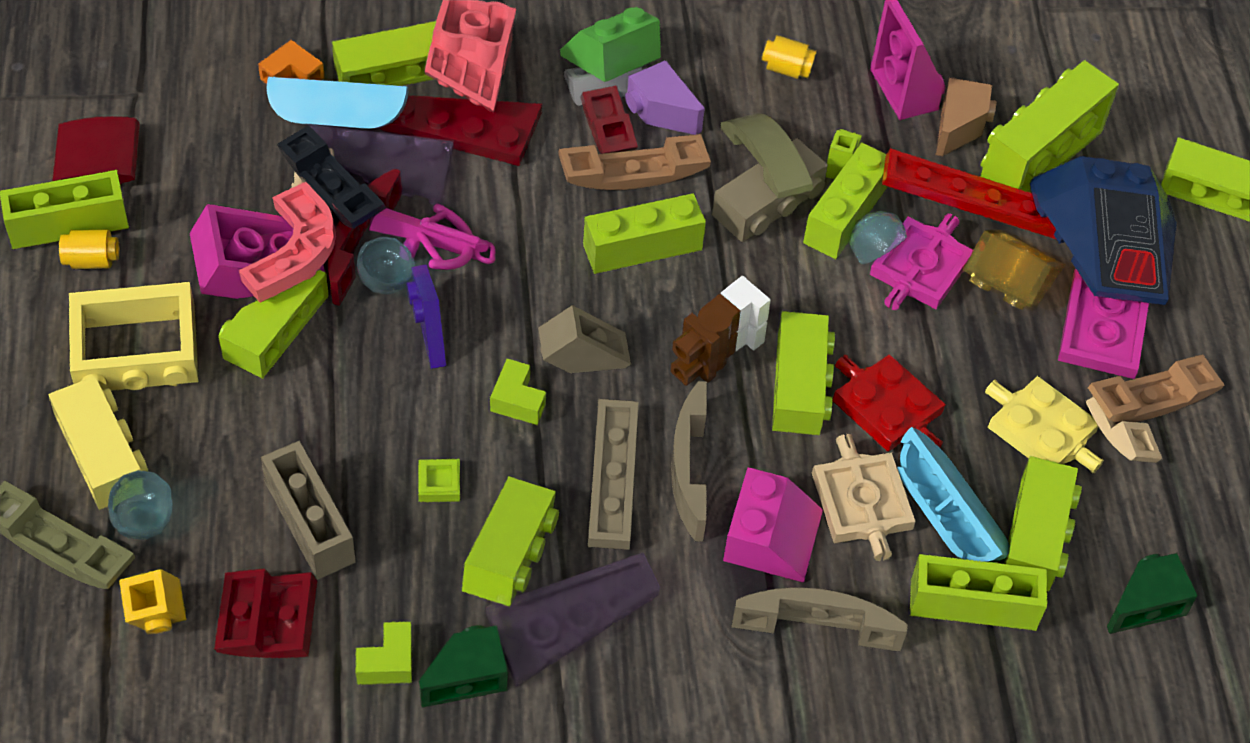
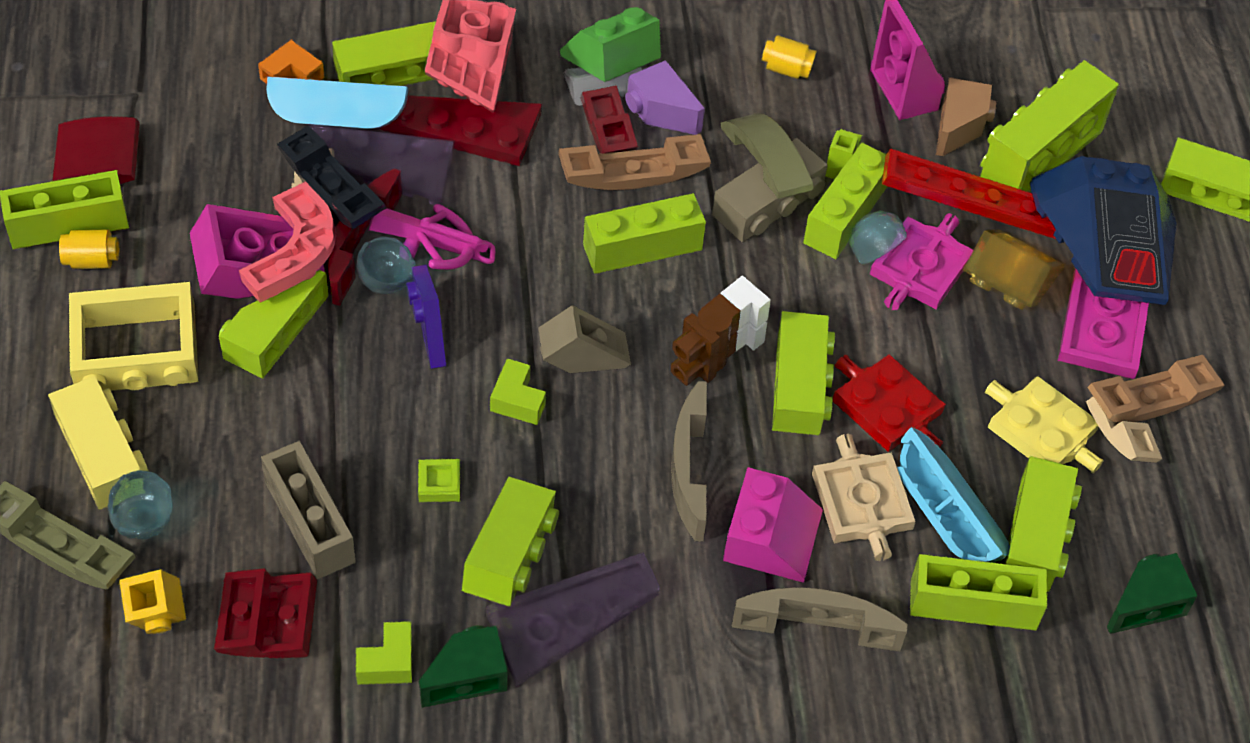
(613, 474): dark tan plate -> none

